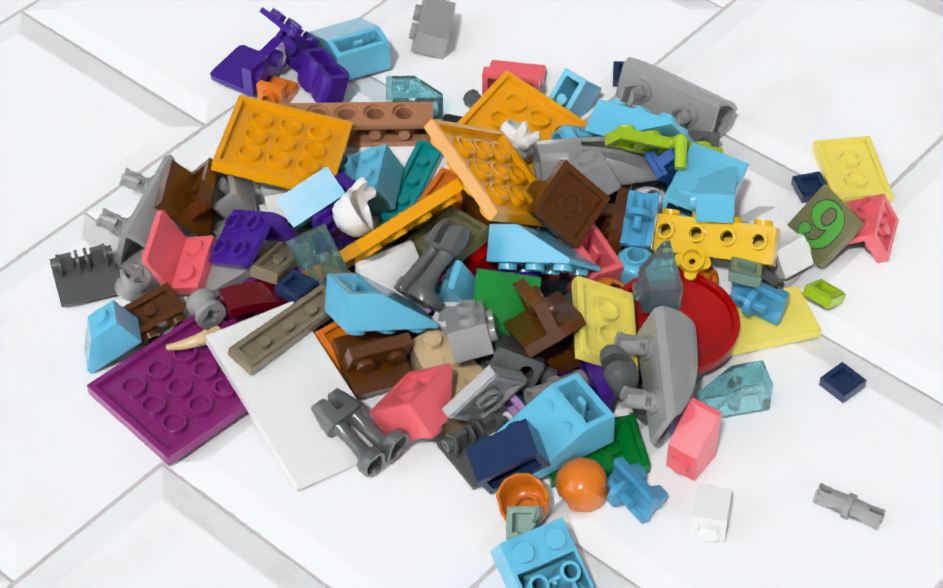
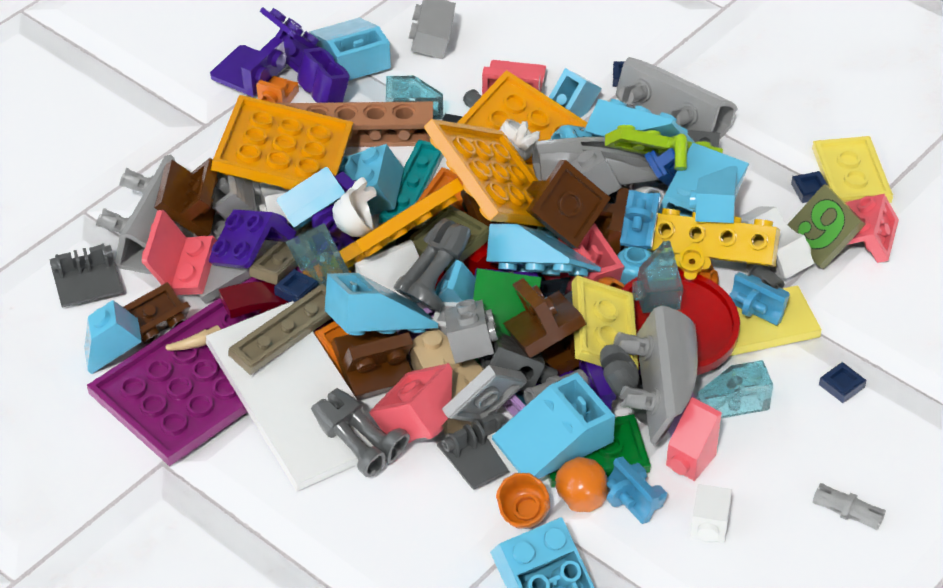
(132, 281): light grey wheel -> none
(205, 308): light grey wheel -> none
(507, 452): dark blue piece -> none
(522, 519): tile -> none
(745, 272): sand green tile -> none
(824, 293): lime tile -> none

